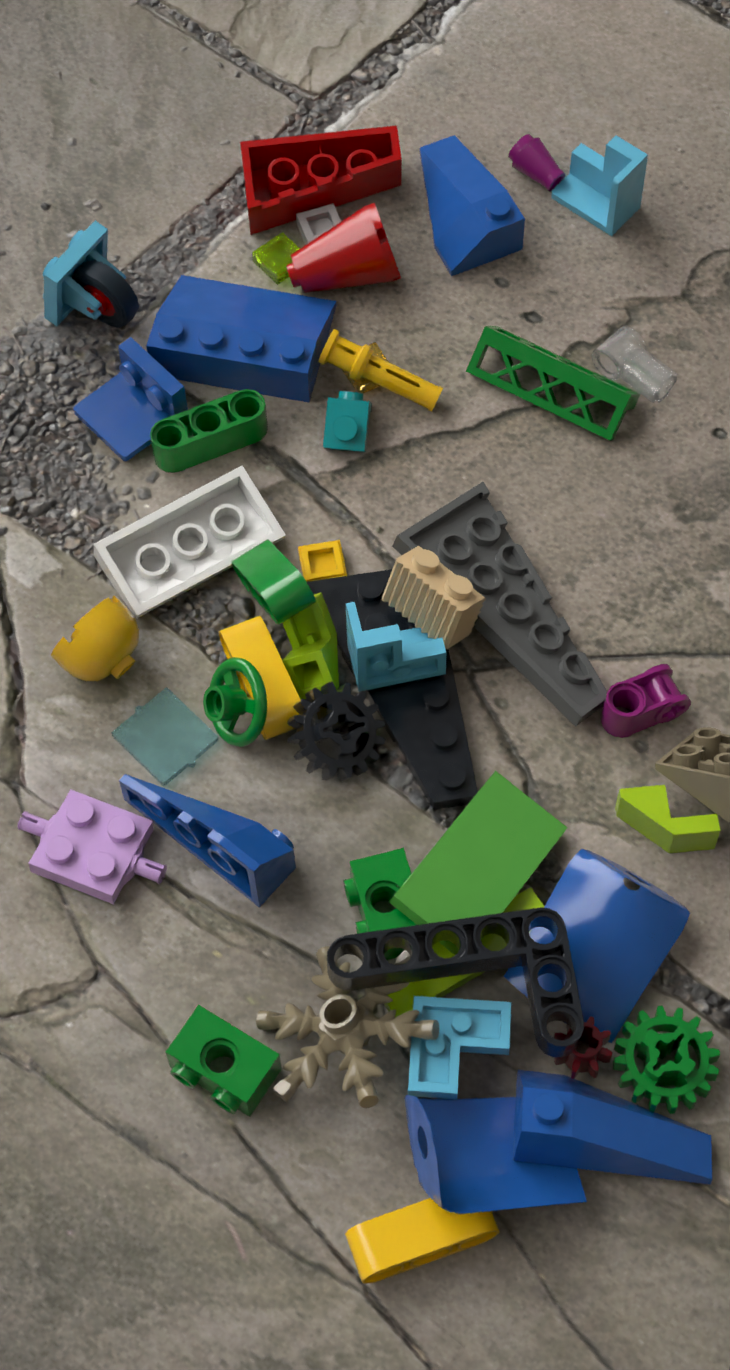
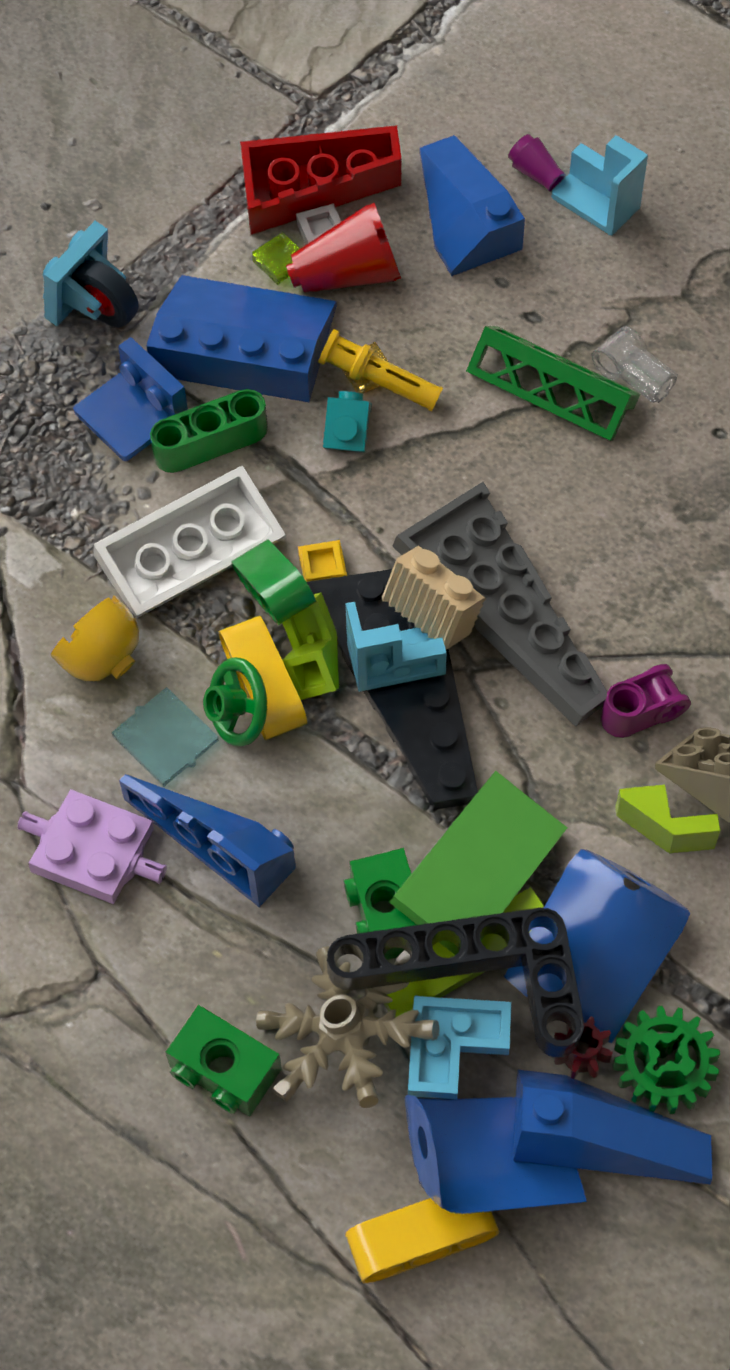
(329, 749): black gear -> none

